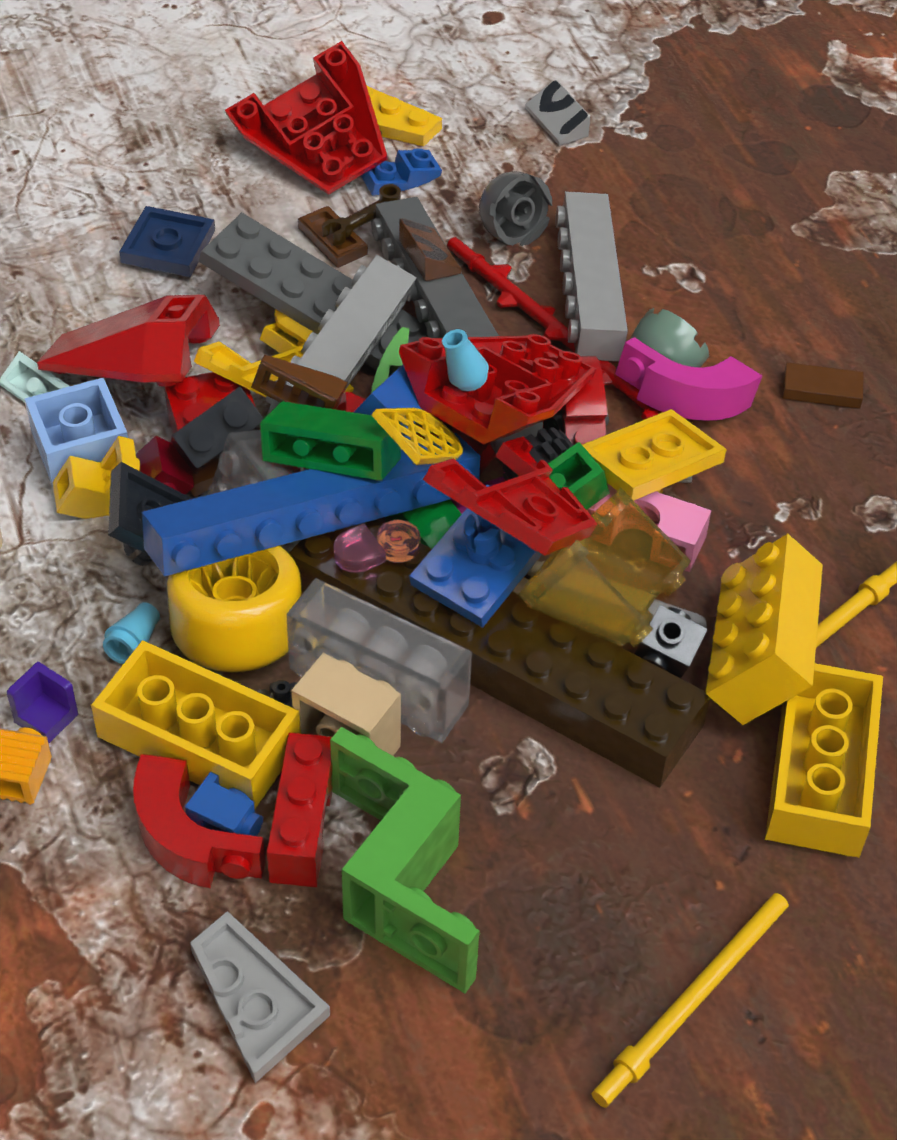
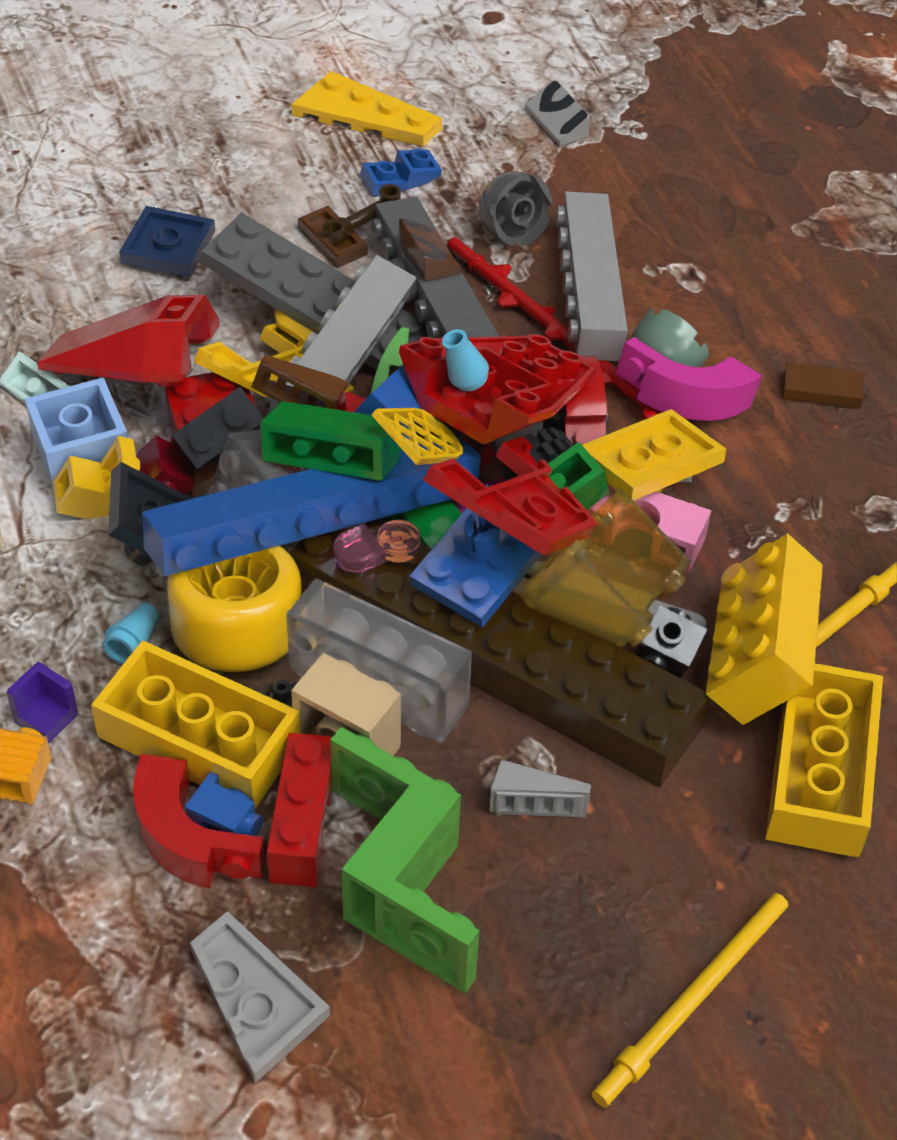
(320, 126): red wedge -> none
(537, 793): none -> light grey slope

